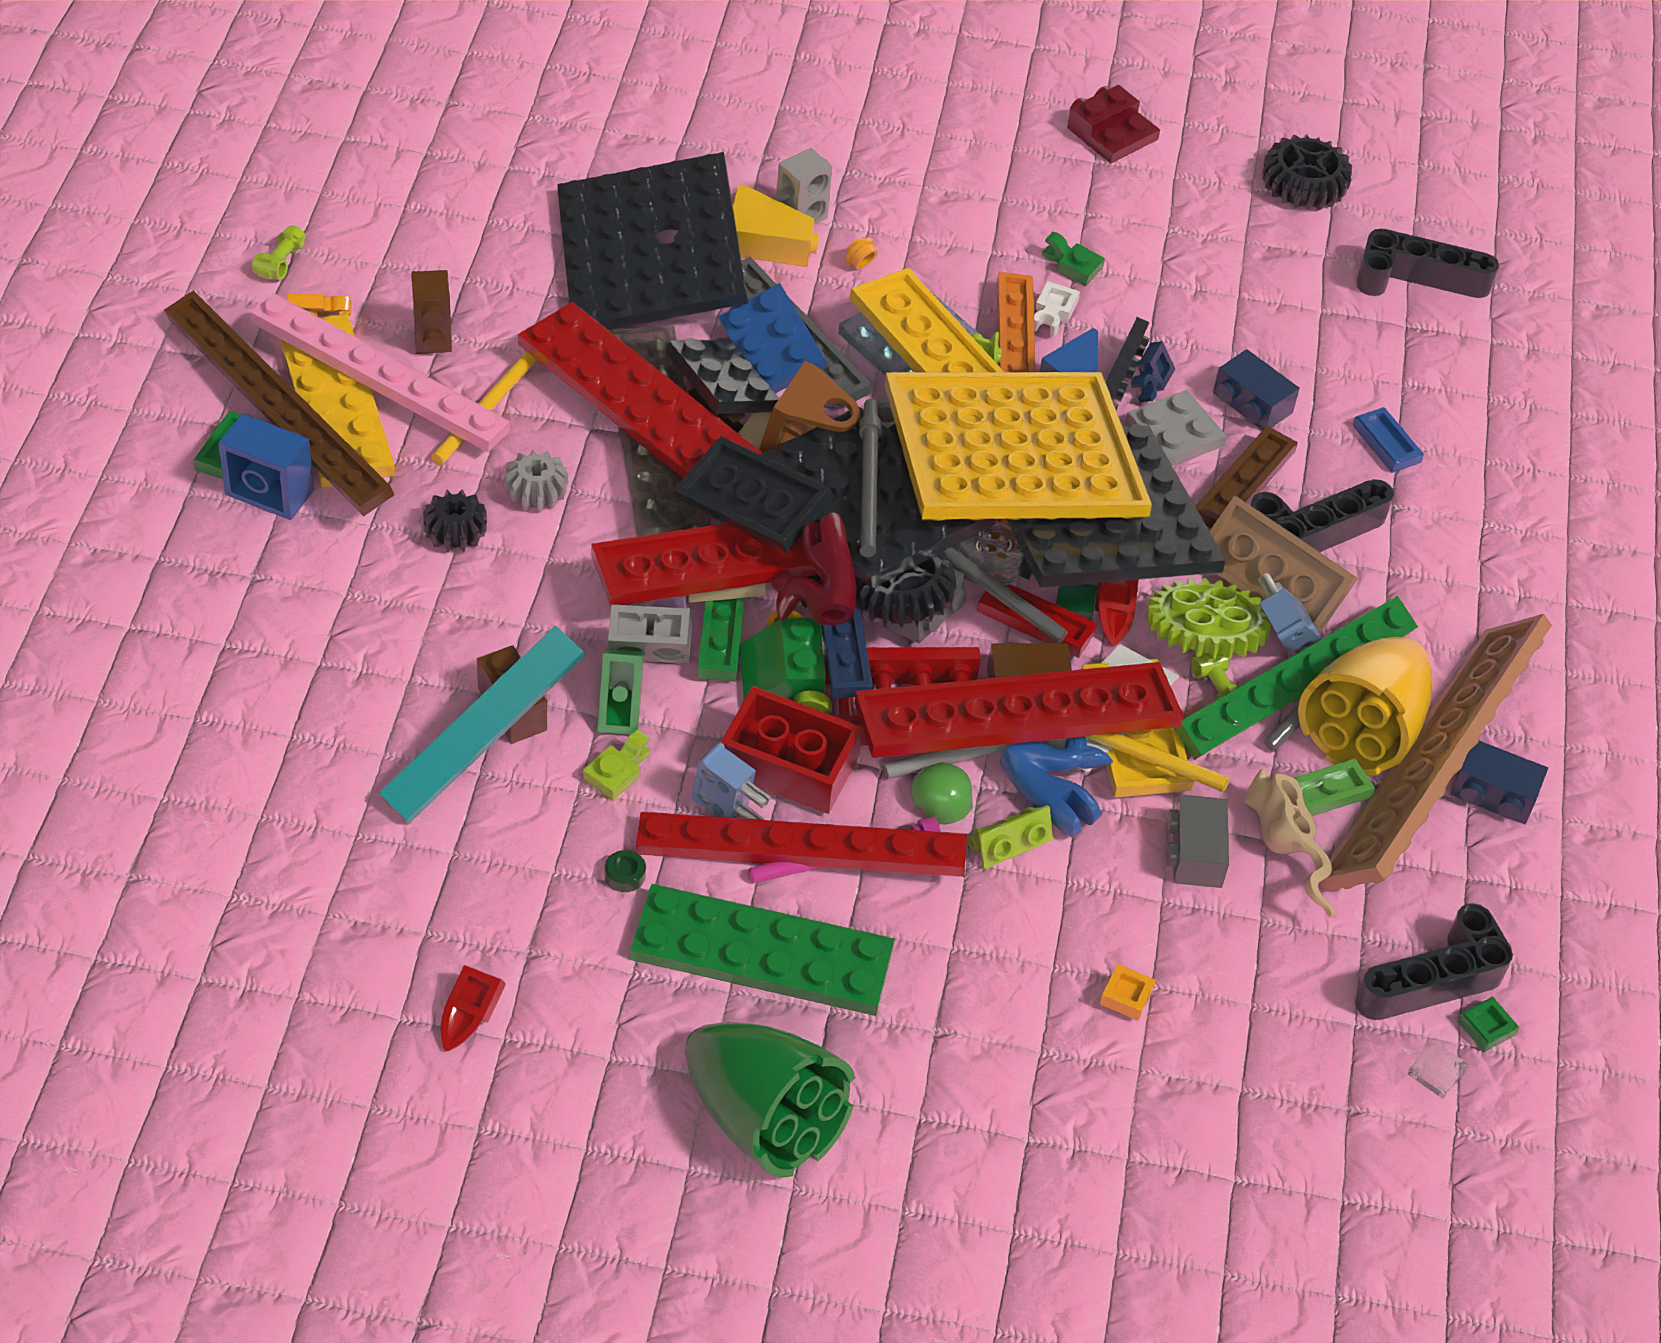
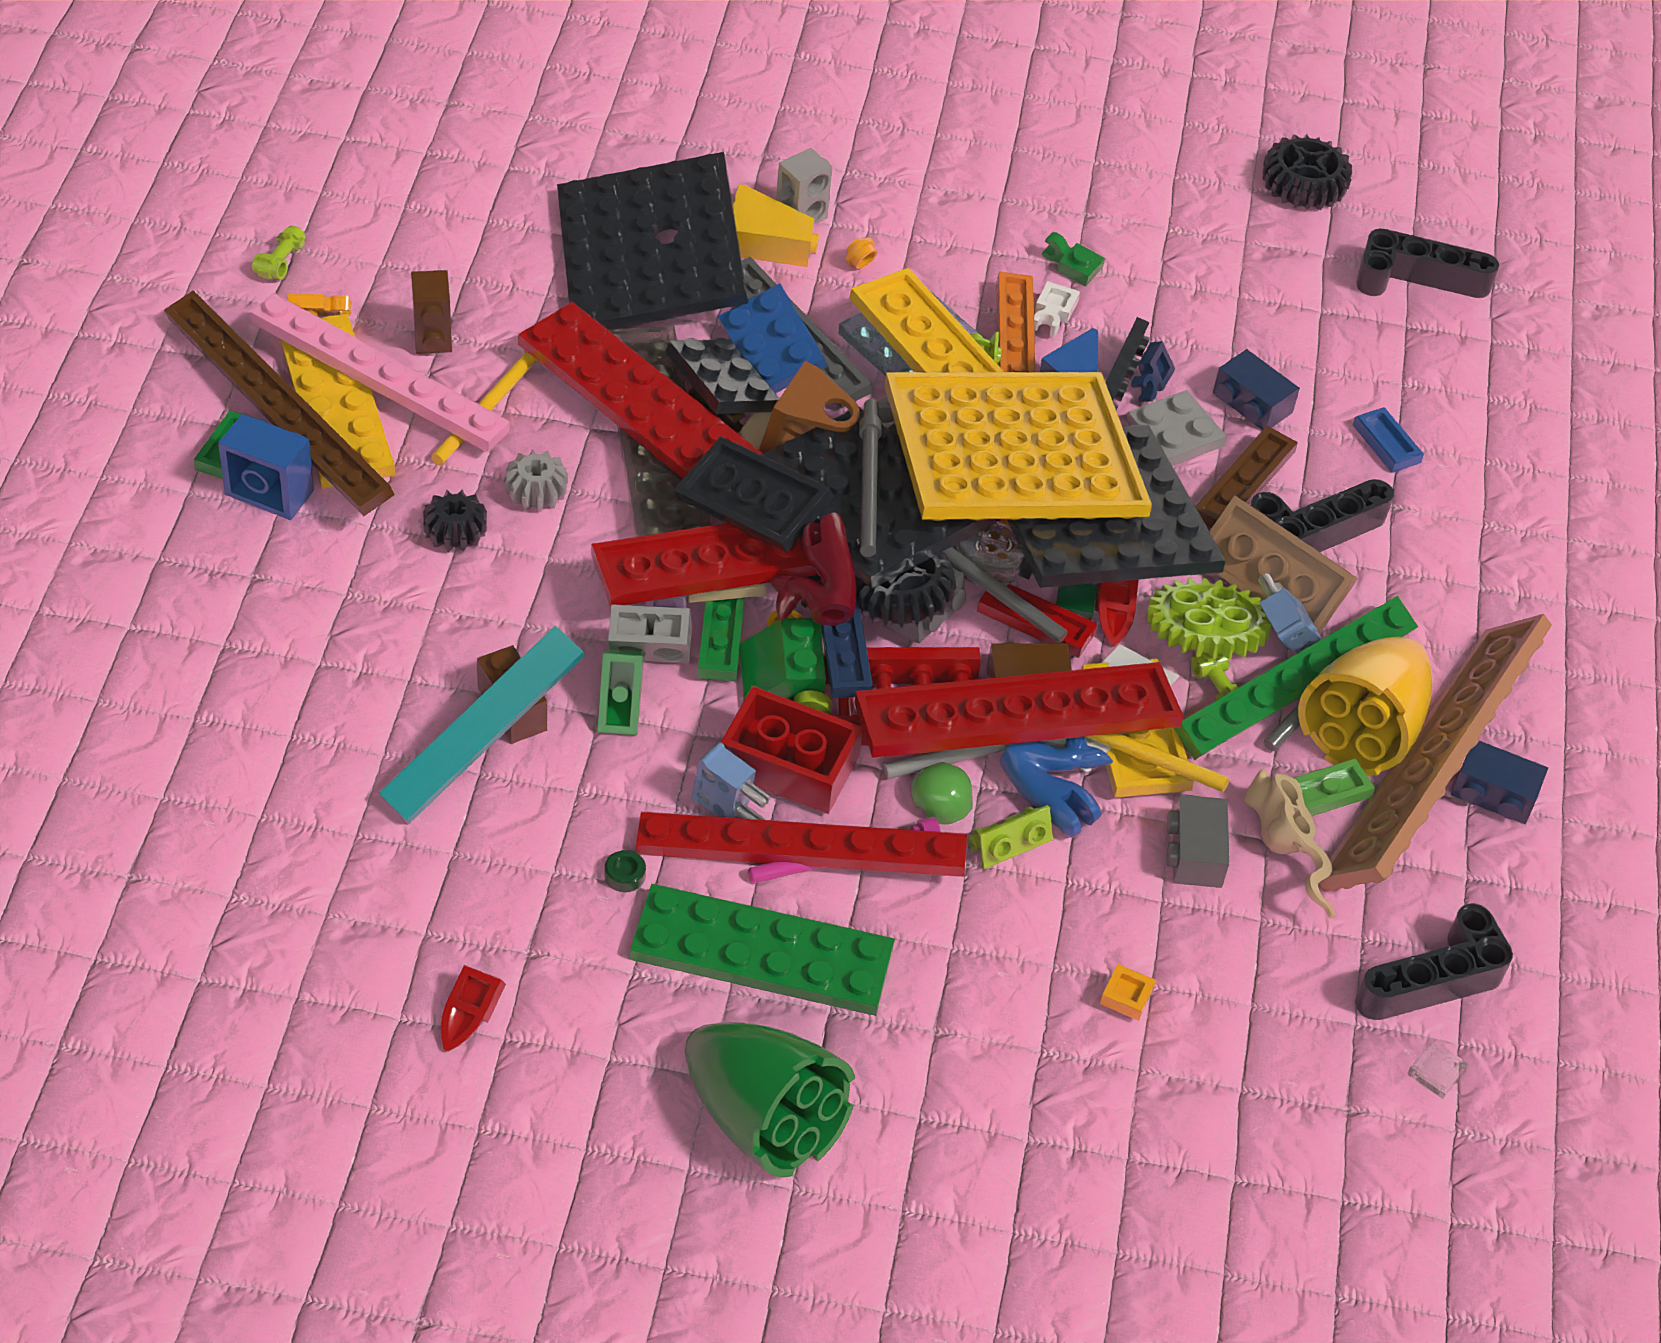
(615, 770): lime plate -> none
(1111, 123): dark red plate -> none
(1488, 1024): green tile -> none

